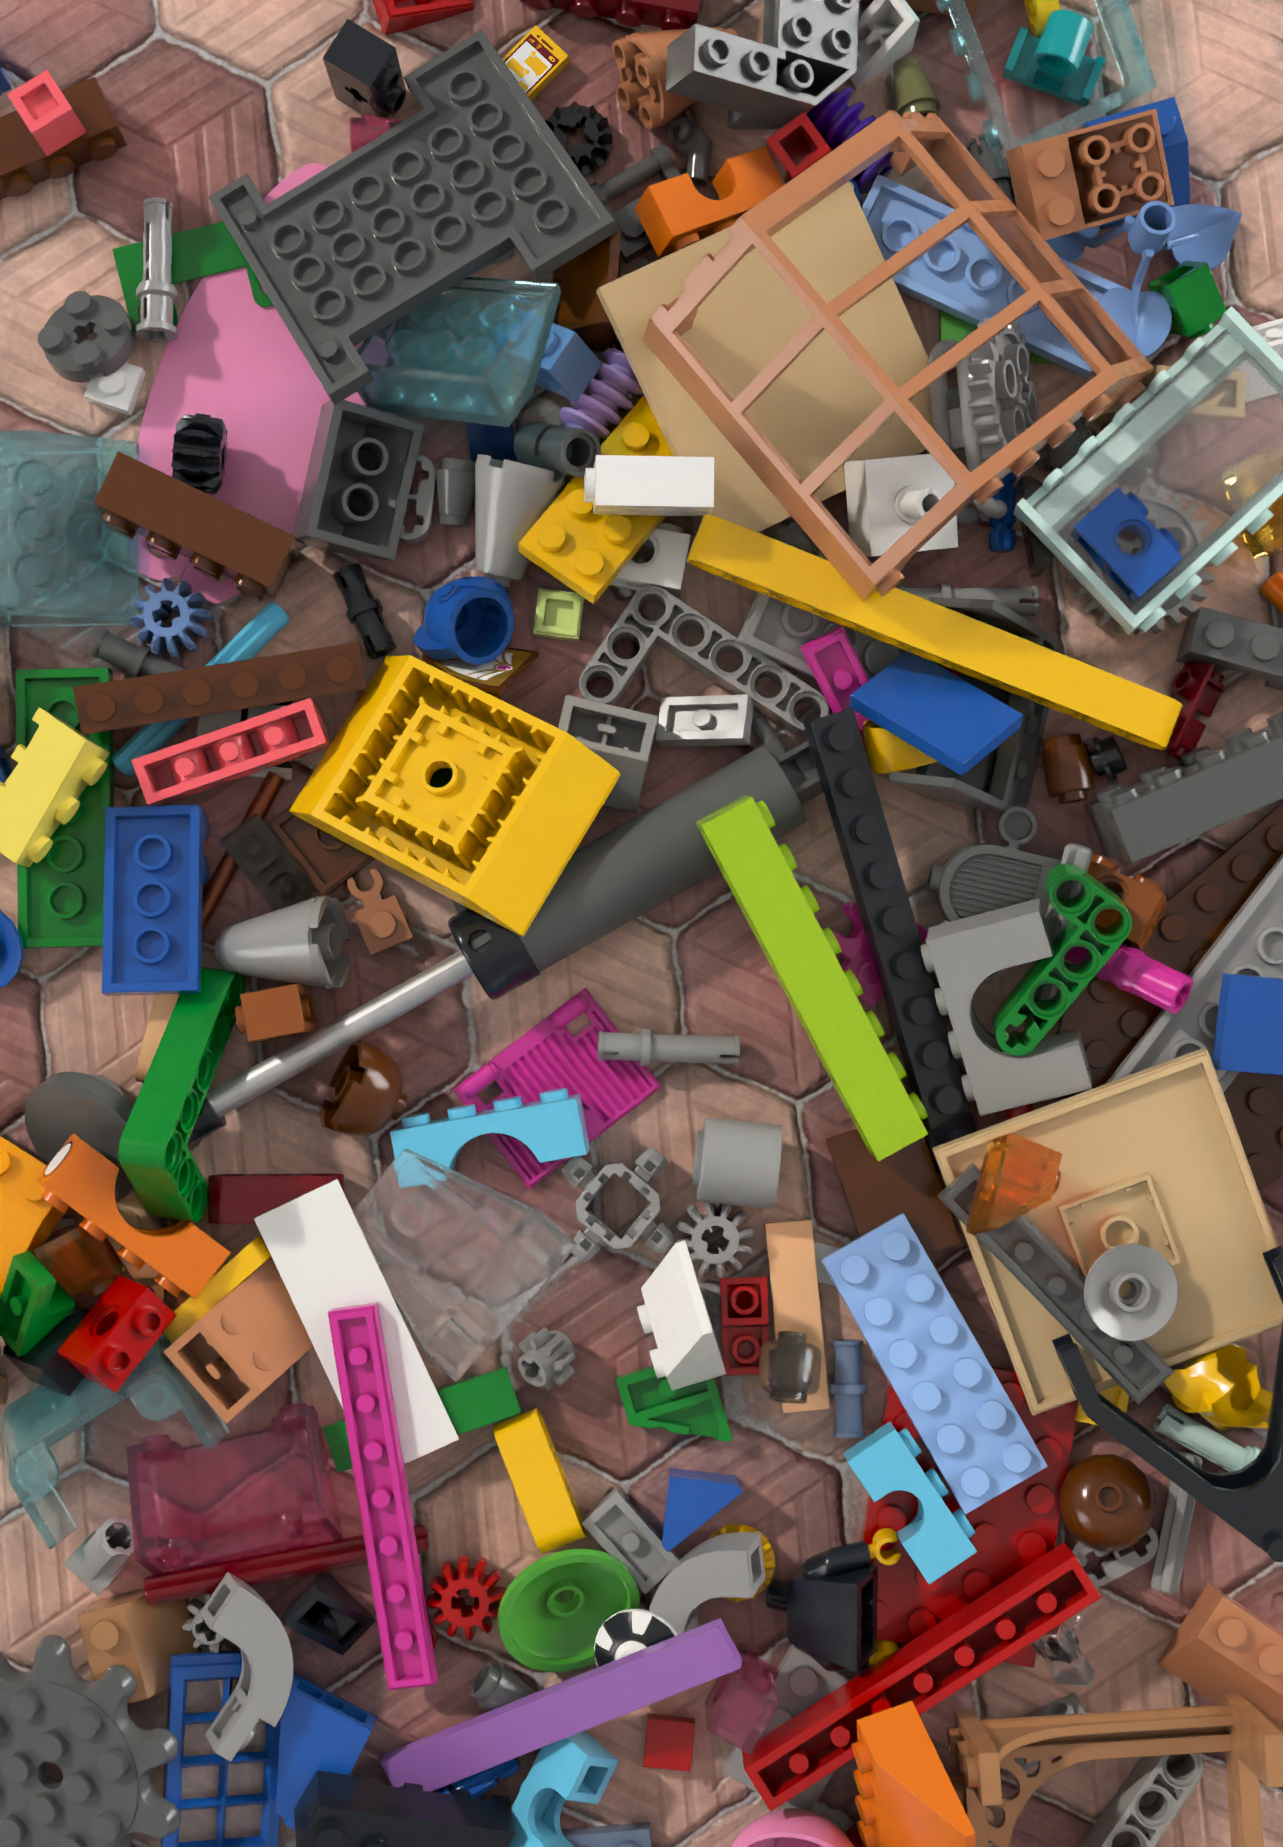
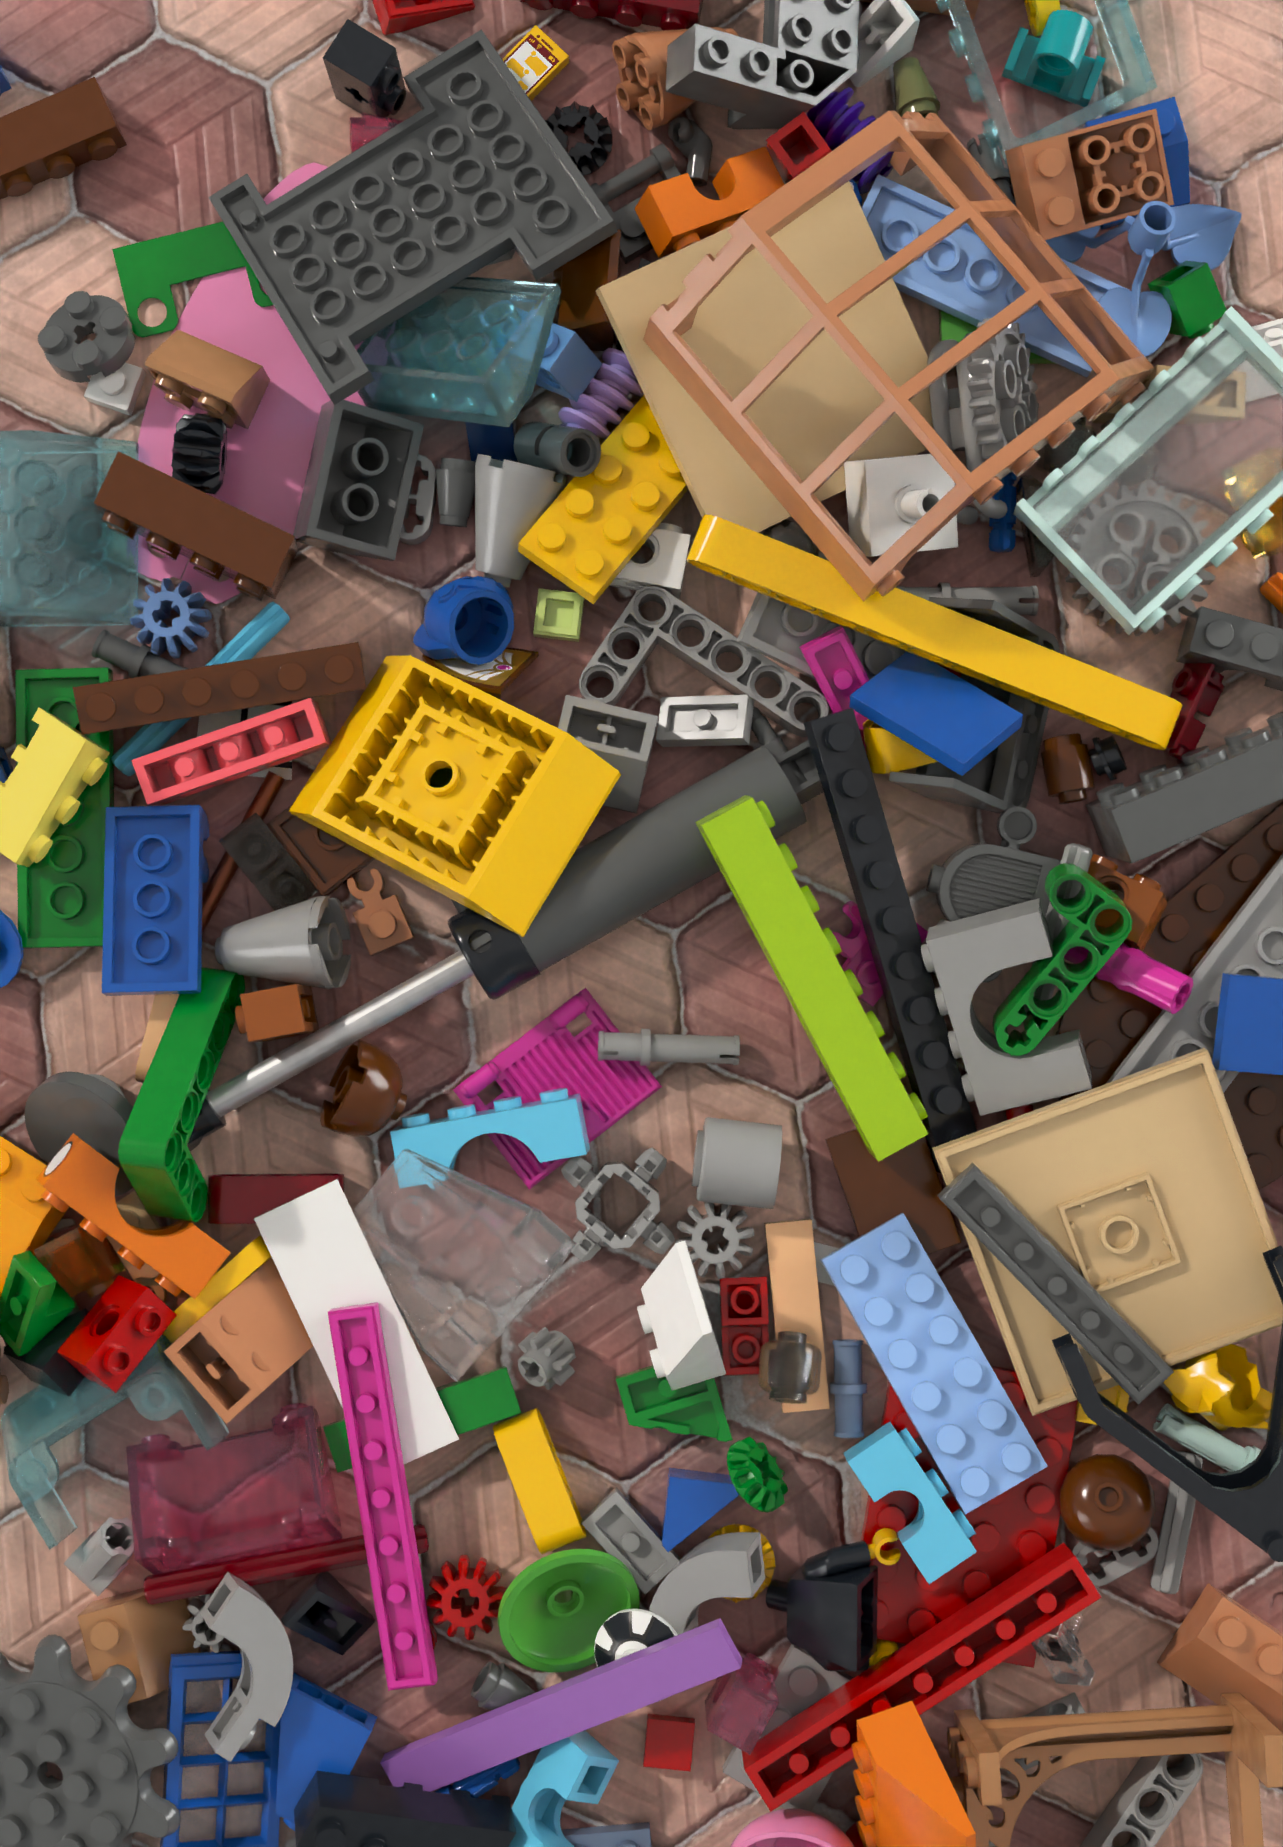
(46, 113): coral brick -> none
(156, 289): light grey pin -> none
(208, 378): none -> medium nougat slope
(364, 611): black pin -> none
(650, 485): white brick -> none
(756, 1475): none -> green gear
(1012, 1181): clear orange slope -> none
(1135, 572): blue brick -> none
(1150, 1298): light grey dish -> none

